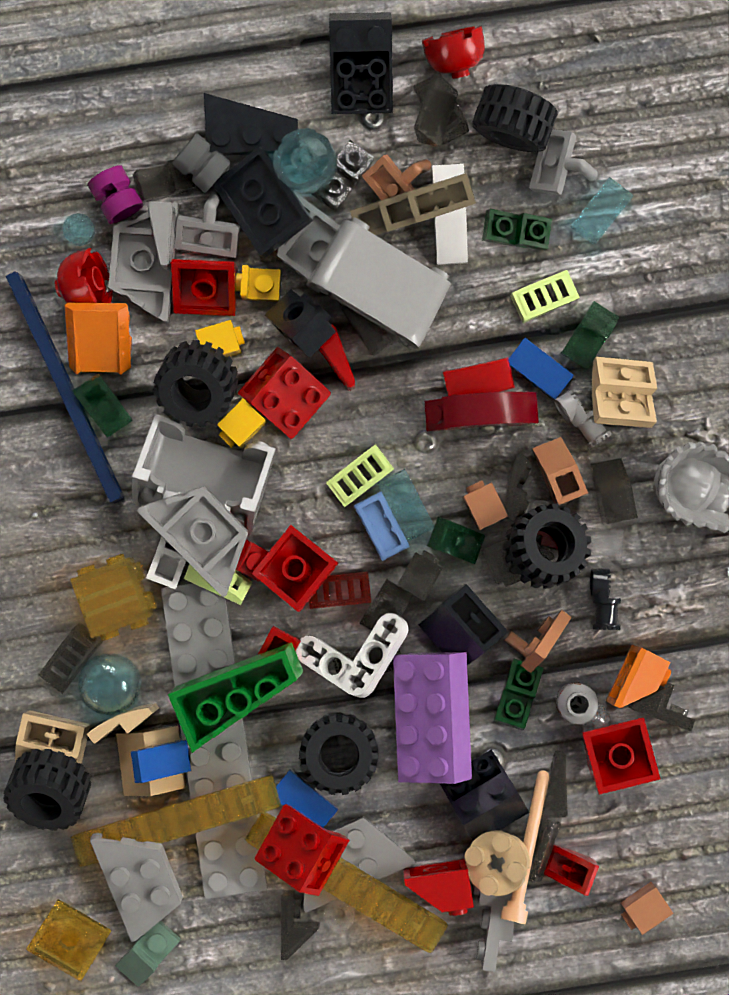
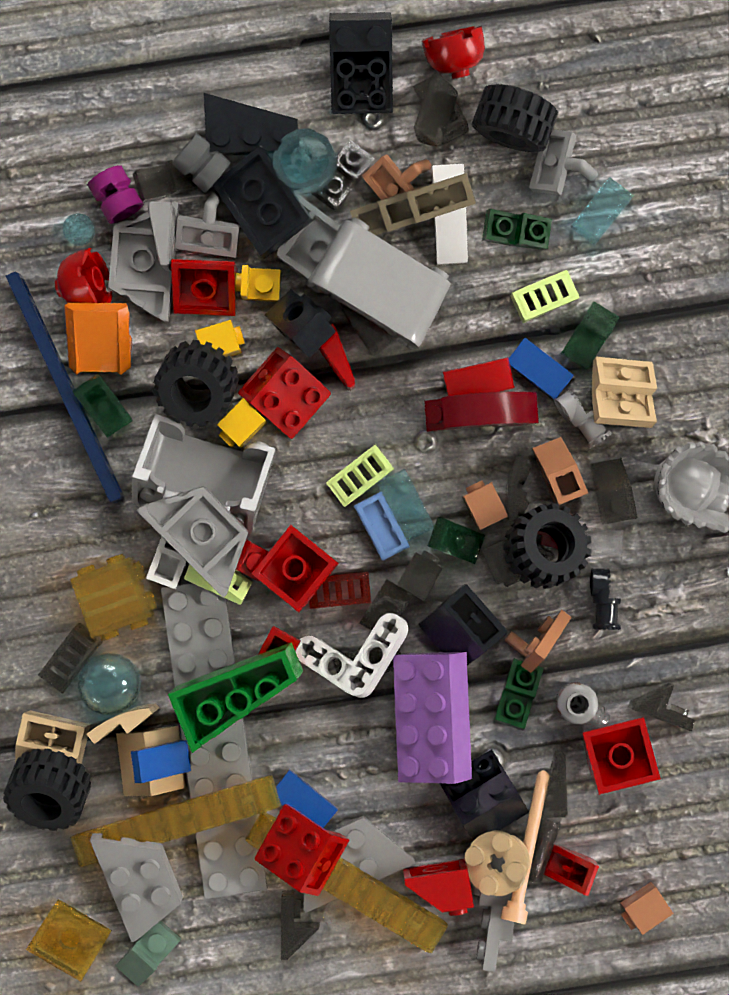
(340, 781): black tyre -> none
(638, 677): orange slope -> none

